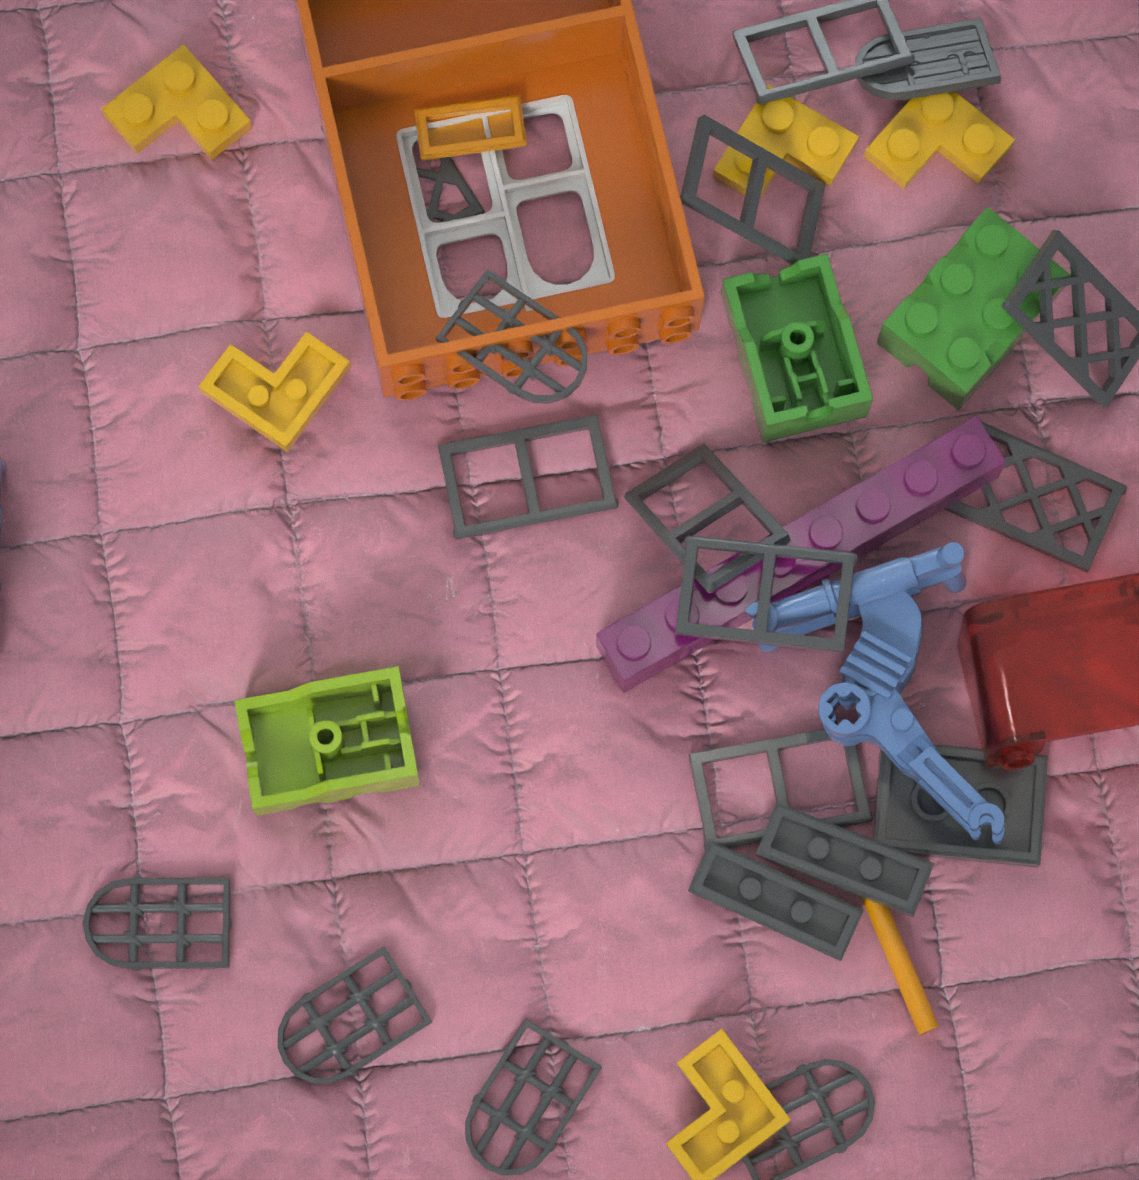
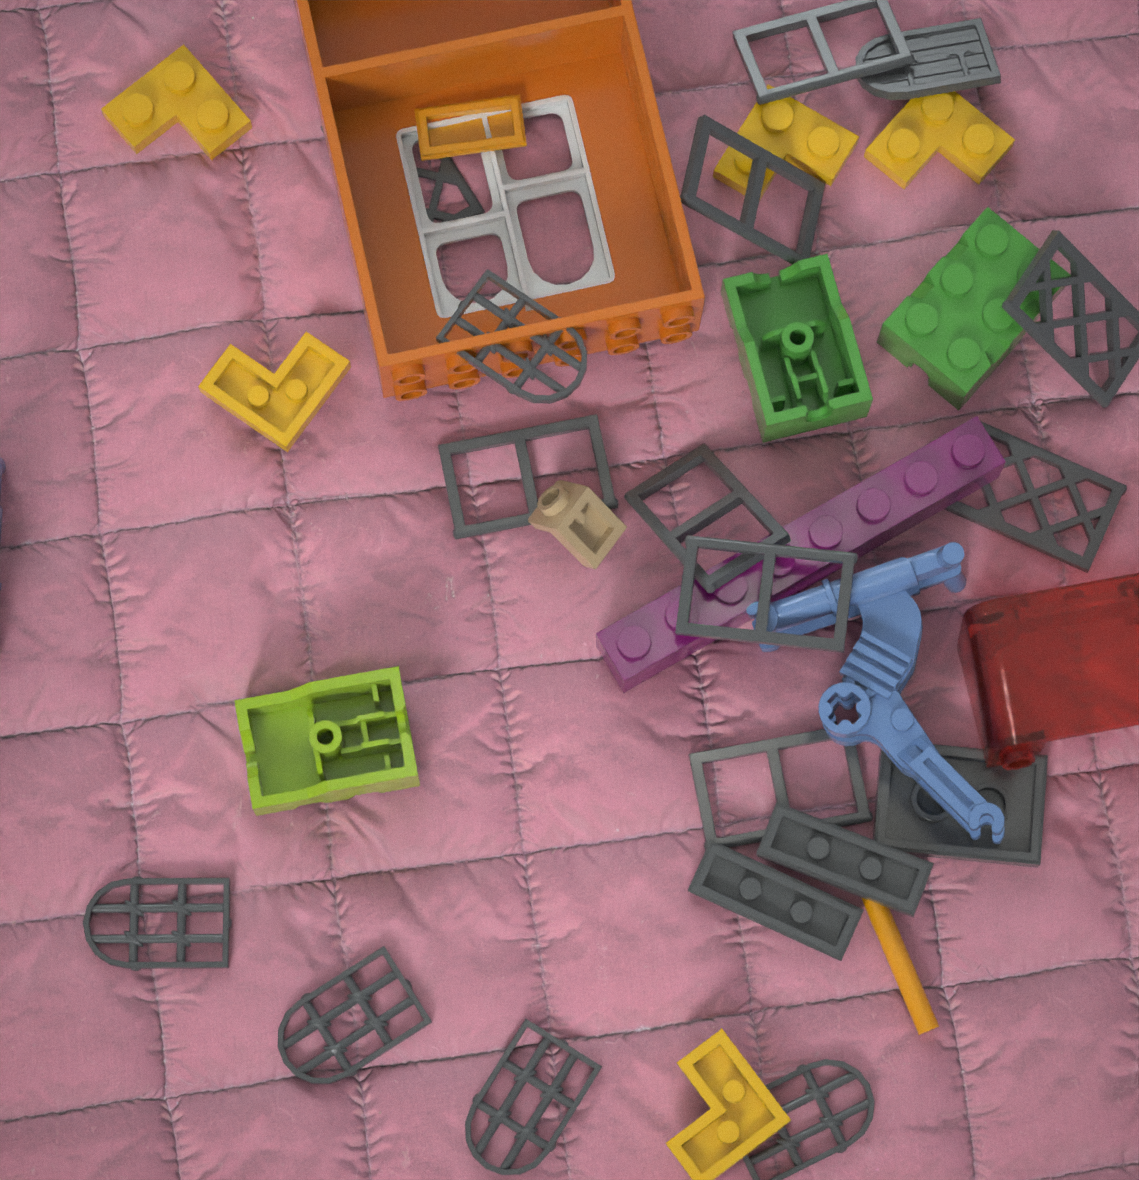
(578, 521): none -> tan bracket

